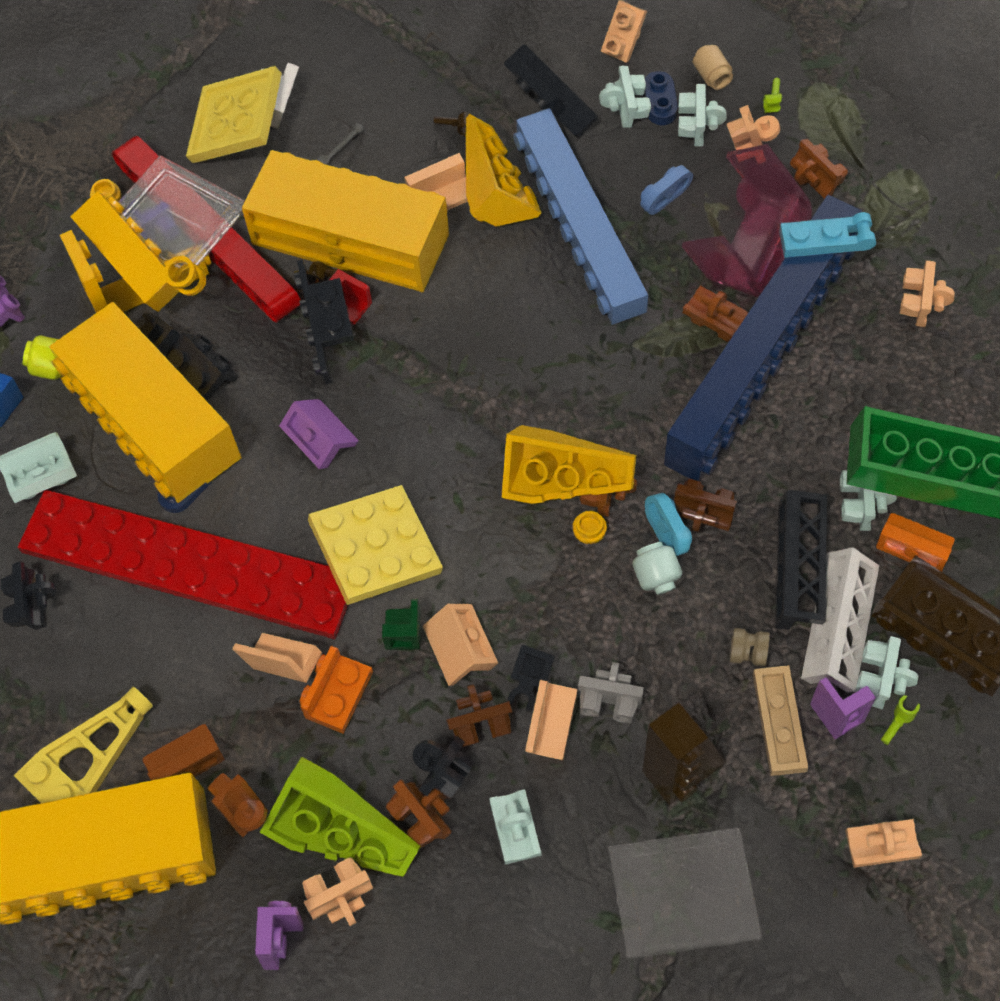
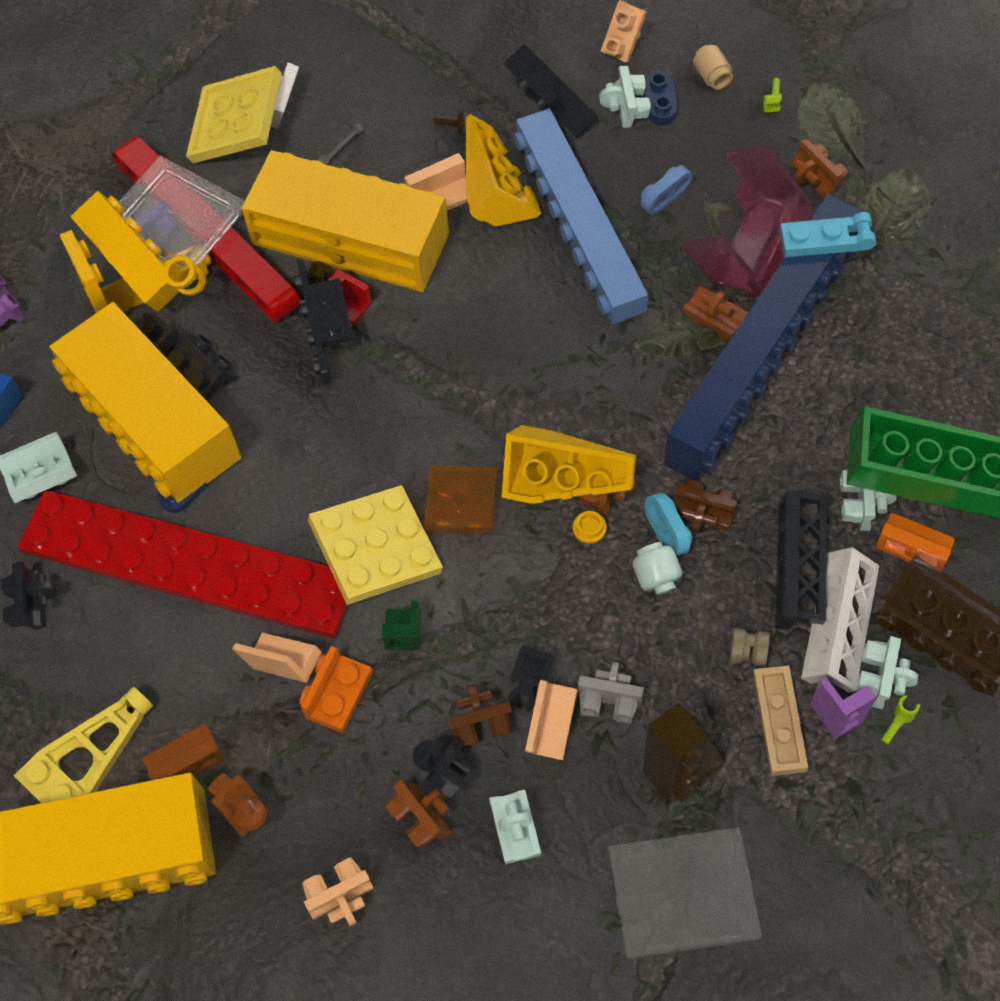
(39, 356): neon yellow head -> none
(106, 188): yellow plate -> none
(271, 924): medium lavender bracket -> none
(316, 431): medium lavender panel -> none
(332, 819): lime wedge -> none
(459, 642): light nougat panel -> none
(460, 499): none -> clear orange plate
(695, 125): light aqua hips -> none
(750, 134): light nougat hips -> none
(883, 843): light nougat hips -> none
(929, 295): light nougat hips -> none

